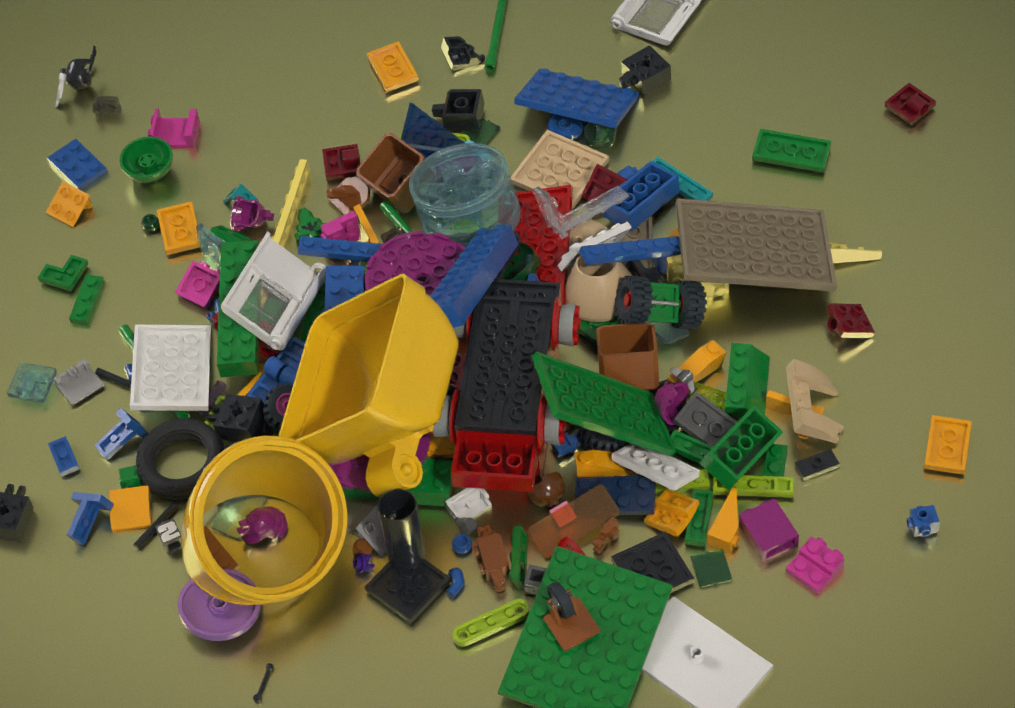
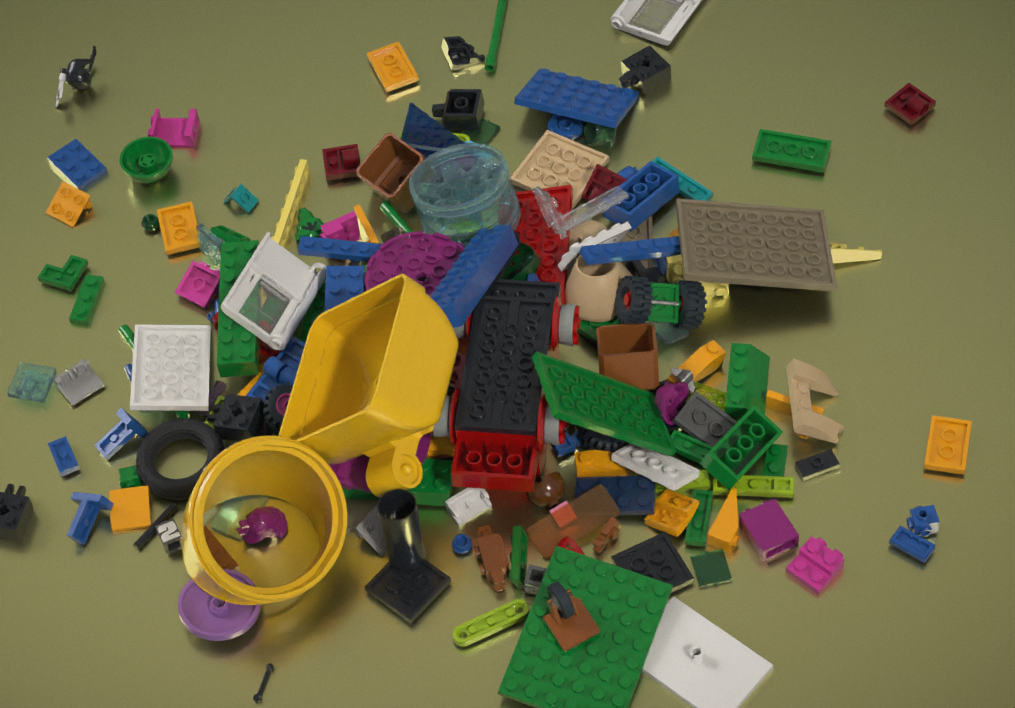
(106, 104): clear smoke bracket -> none
(114, 378): black bar -> none
(248, 214): magenta helmet -> none
(349, 194): dark orange piece -> none
(360, 563): dark purple plate -> none
(362, 546): dark orange plate -> none
(458, 581): blue arm -> none
(467, 526): dark grey piece -> none
(849, 321): dark red plate -> none
(912, 544): none -> blue plate

